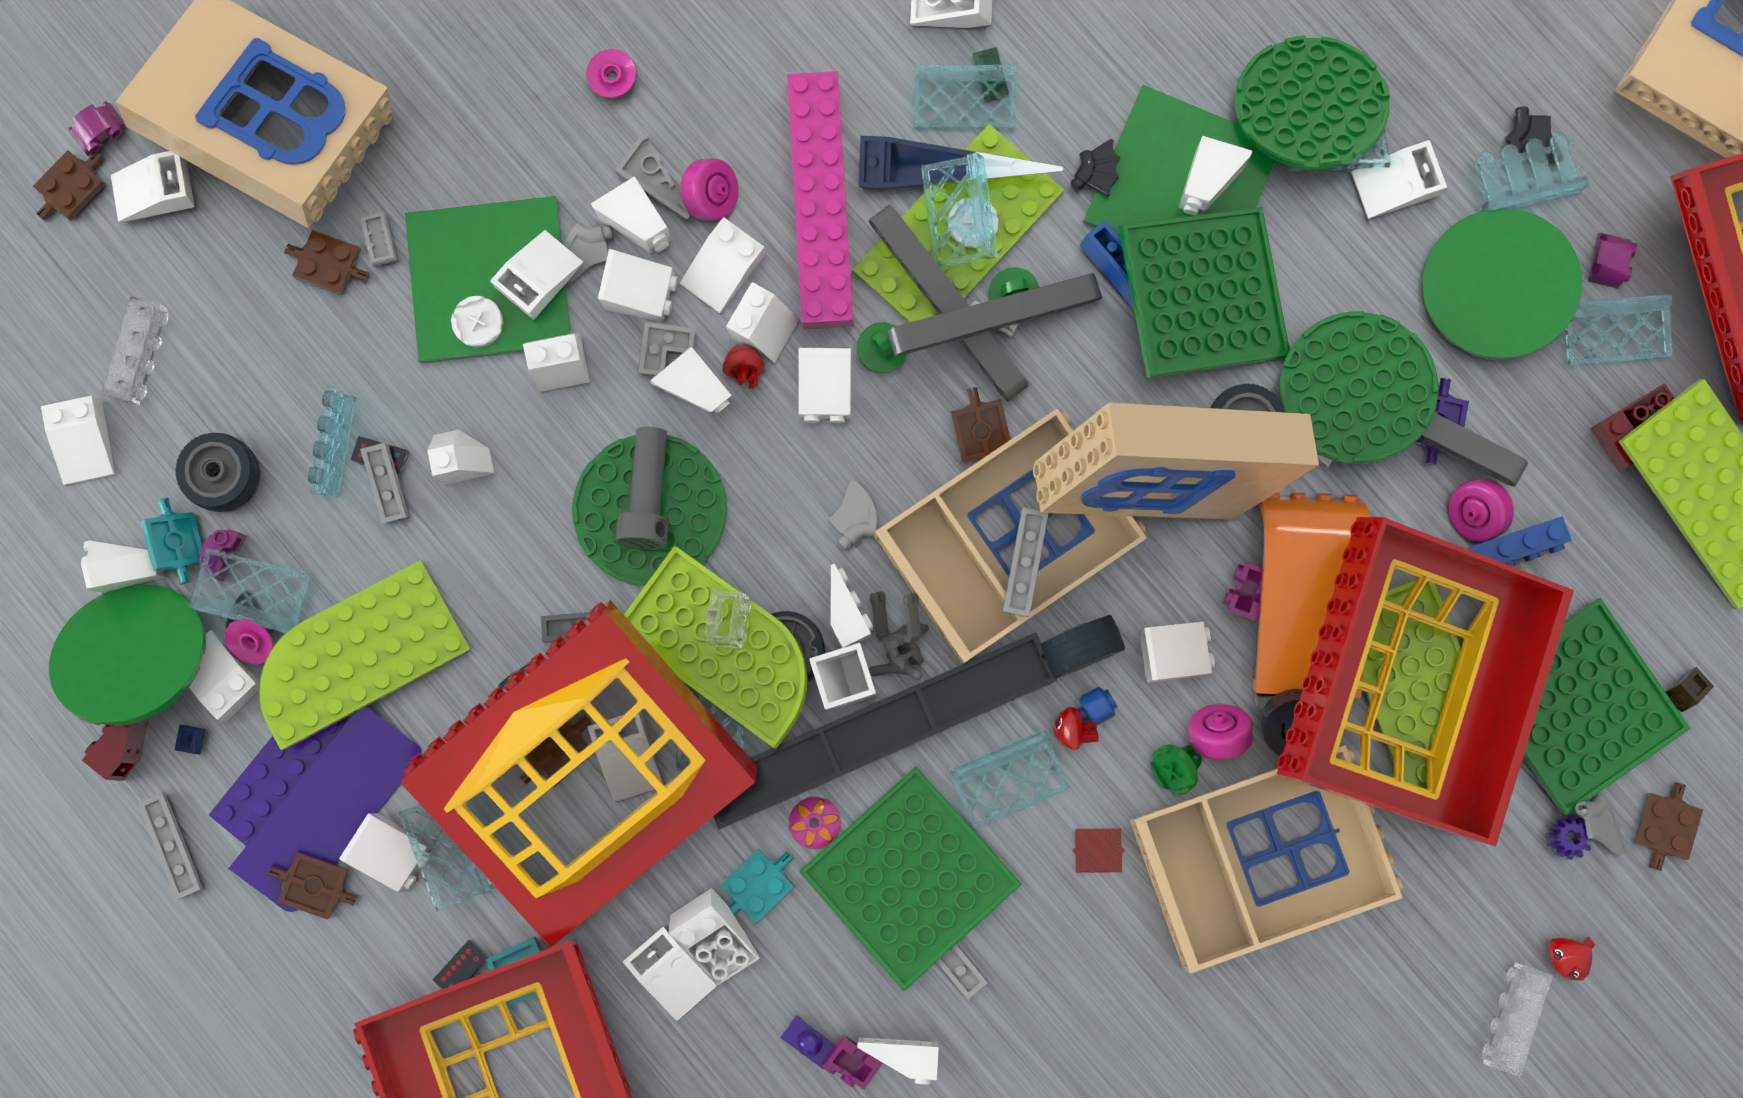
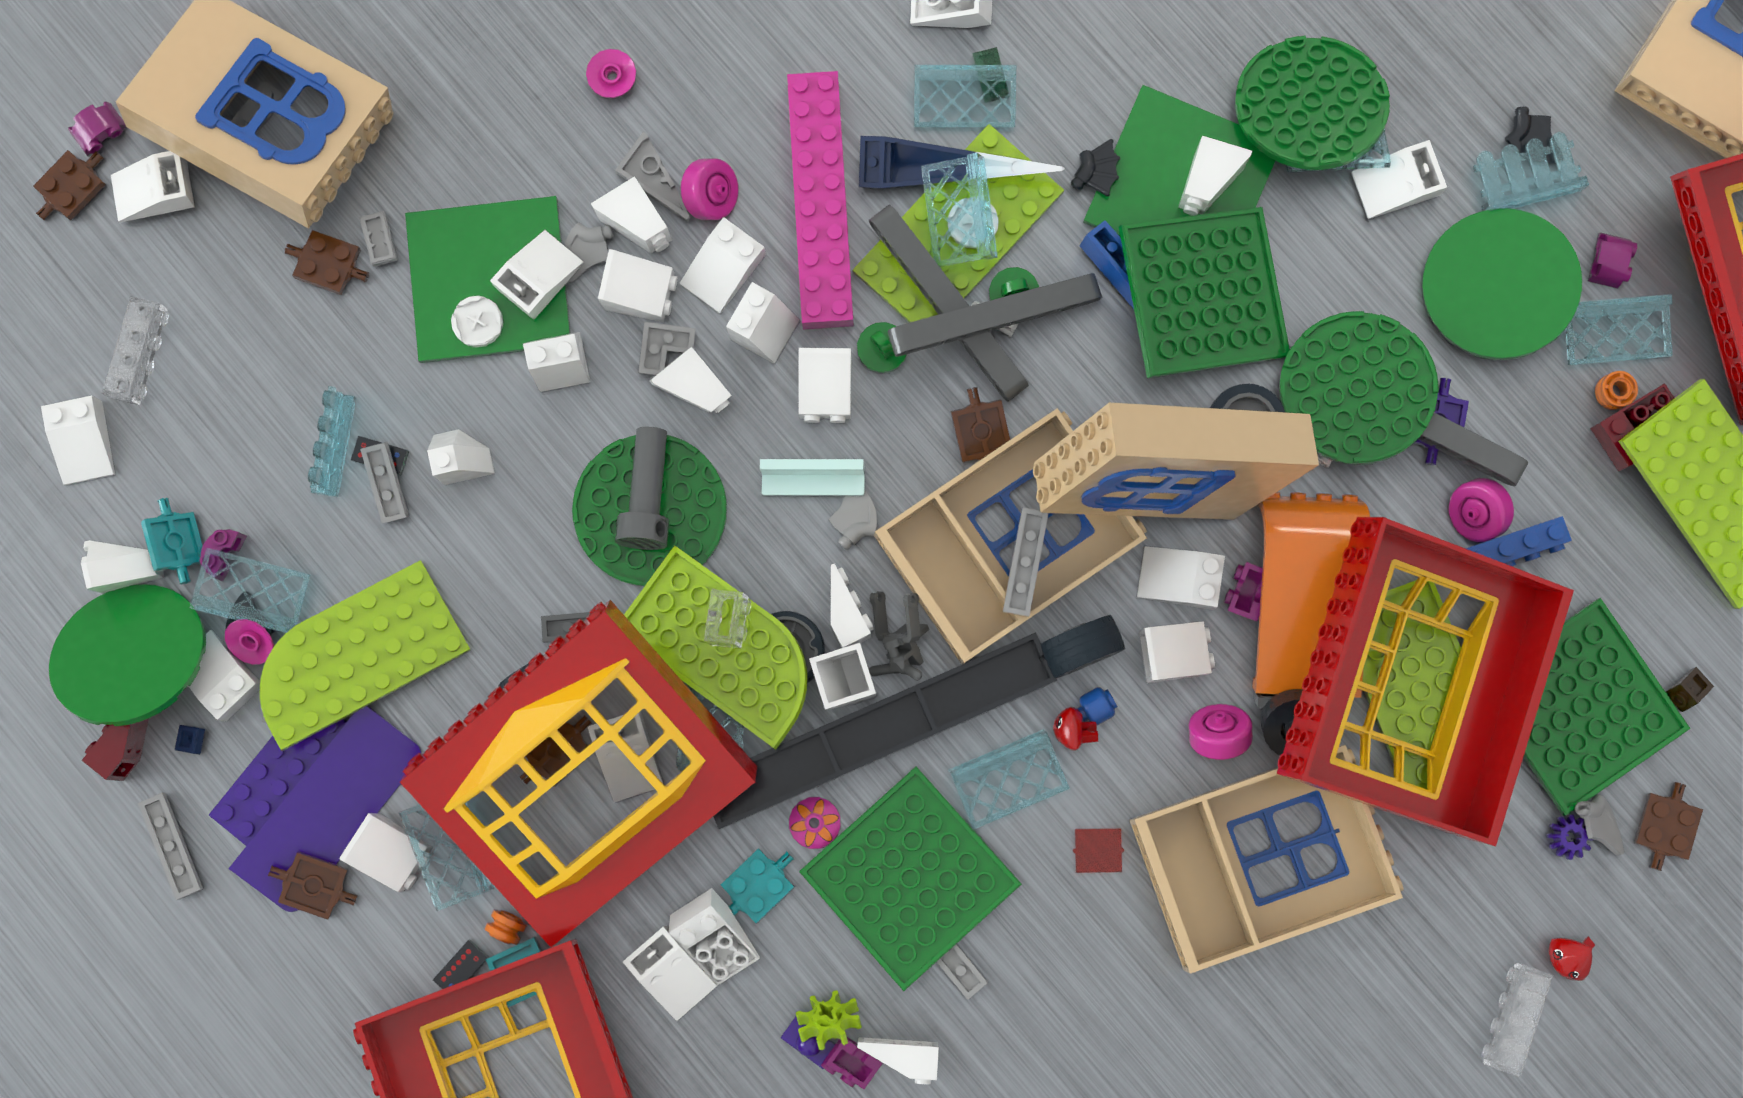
(199, 466): wheel -> none
(505, 927): none -> orange wheel
(743, 364): red piece -> none
(812, 477): none -> light aqua panel
(828, 1020): none -> lime gear
(1176, 767): green tile -> none
(1181, 577): none -> white slope
(1626, 384): none -> orange wheel

